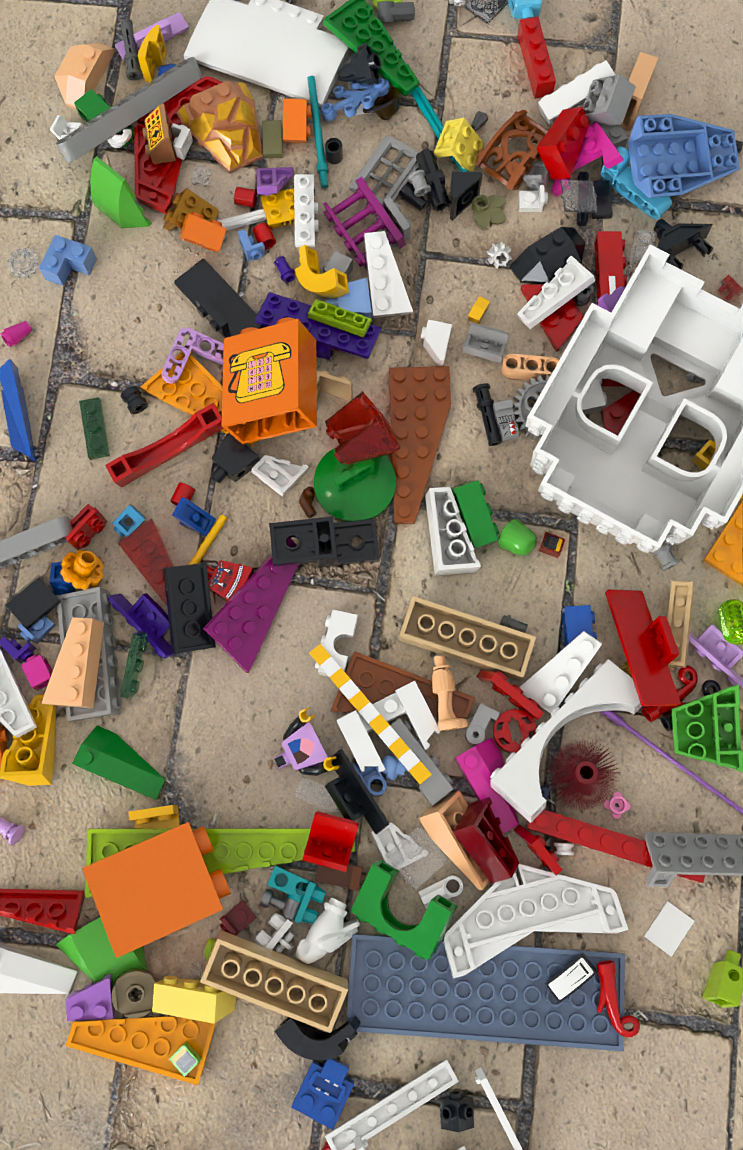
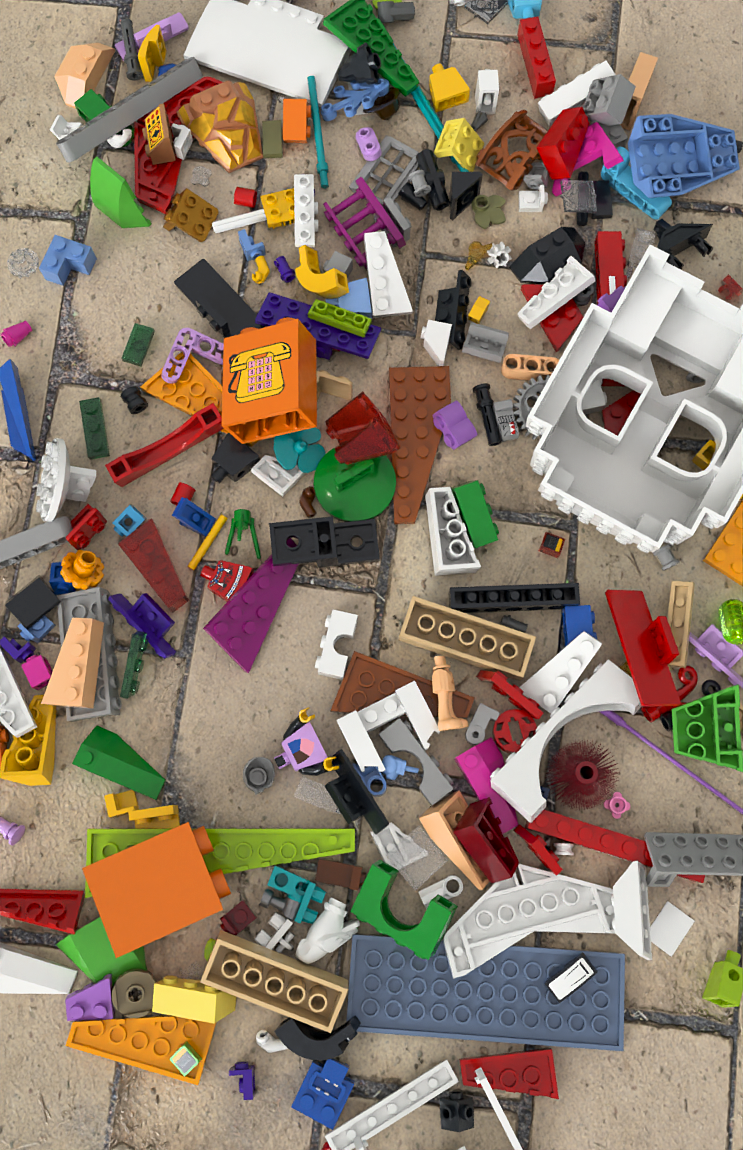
(61, 481): none -> white bracket
(121, 803): none -> yellow panel
(138, 344): none -> clear green plate
(188, 607): black tile -> none
(202, 232): orange brick -> none
(241, 521): none -> green plant
(247, 1083): none -> dark purple bracket
(258, 774): none -> light grey hair
(263, 270): none -> yellow arm
(264, 234): red beam -> none
(268, 1042): none -> white arm
(273, 179): medium lavender wing -> none
(297, 446): none -> teal piece
(330, 841): red bracket -> none
(331, 145): black beam -> none
(368, 144): none -> lavender plate
(370, 714): sticker -> none
(447, 88): none -> yellow torso
(452, 308): none -> black bracket
(454, 425): none -> medium lavender brick
(476, 252): none -> clear yellow animal
(487, 91): none -> white brick
(514, 597): none -> black brick
(514, 1072): none -> red wing
(517, 538): bright green hair -> none
(608, 996): red plant -> none
(632, 909): none -> white wedge

